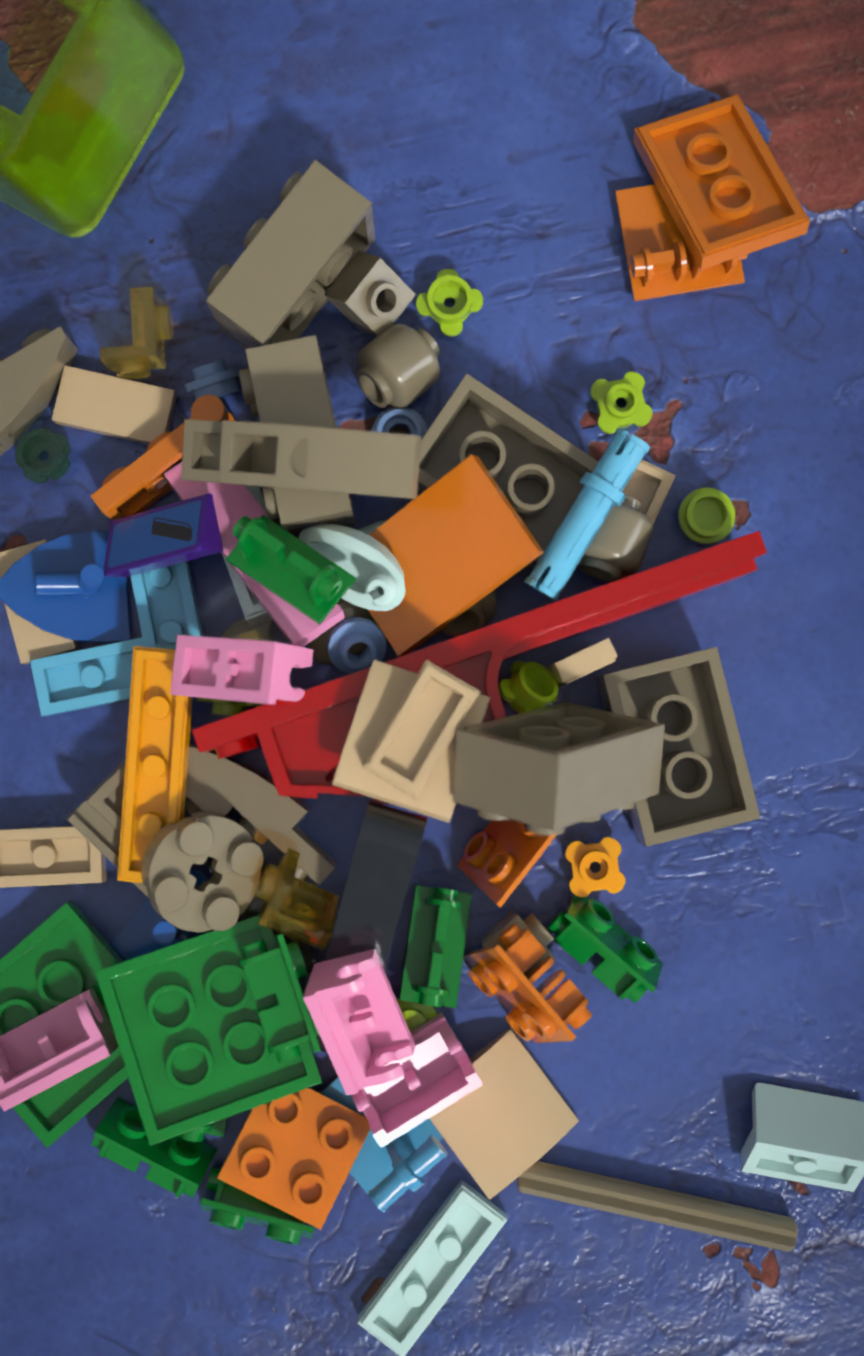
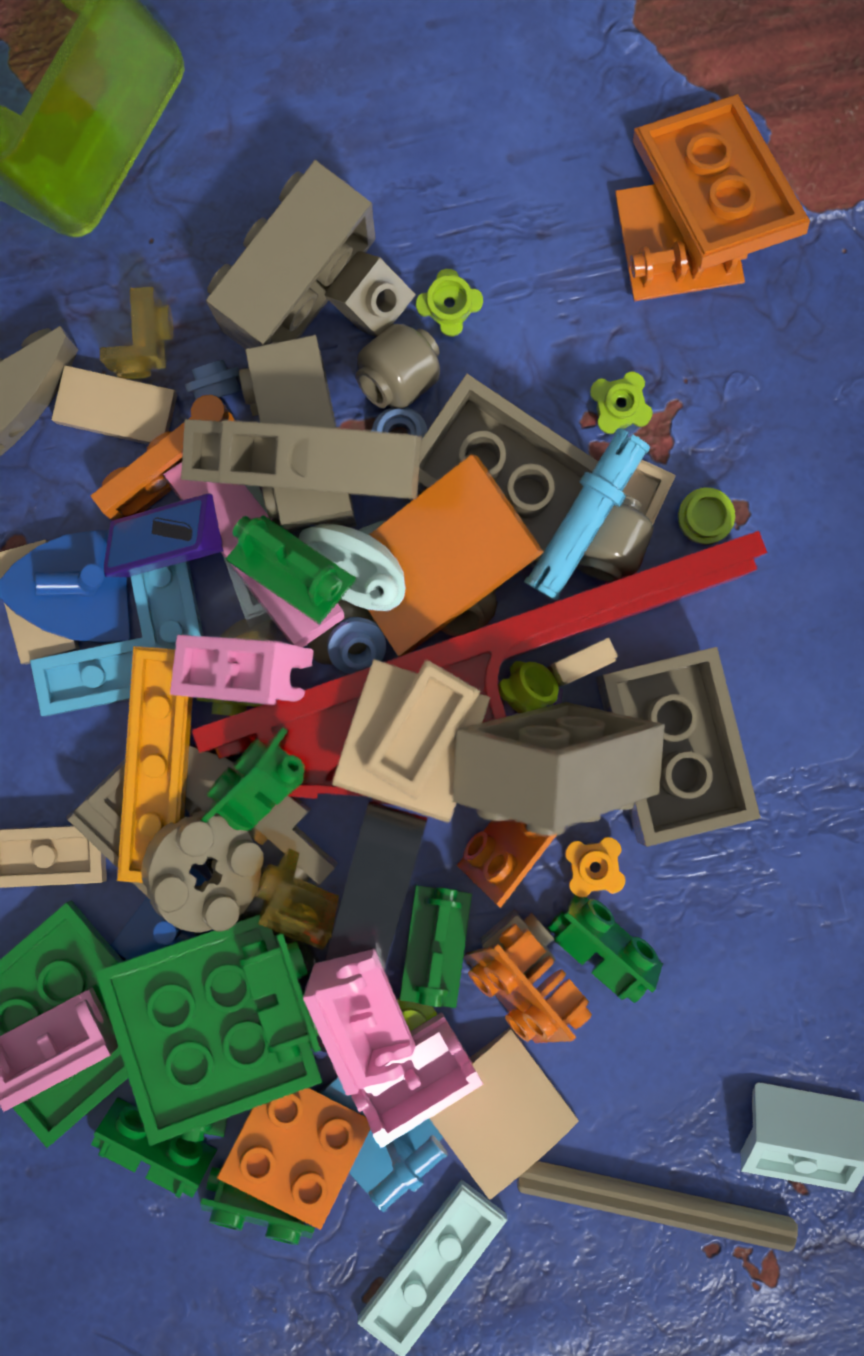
(32, 445): clear green plate -> none
(262, 781): none -> green hinge

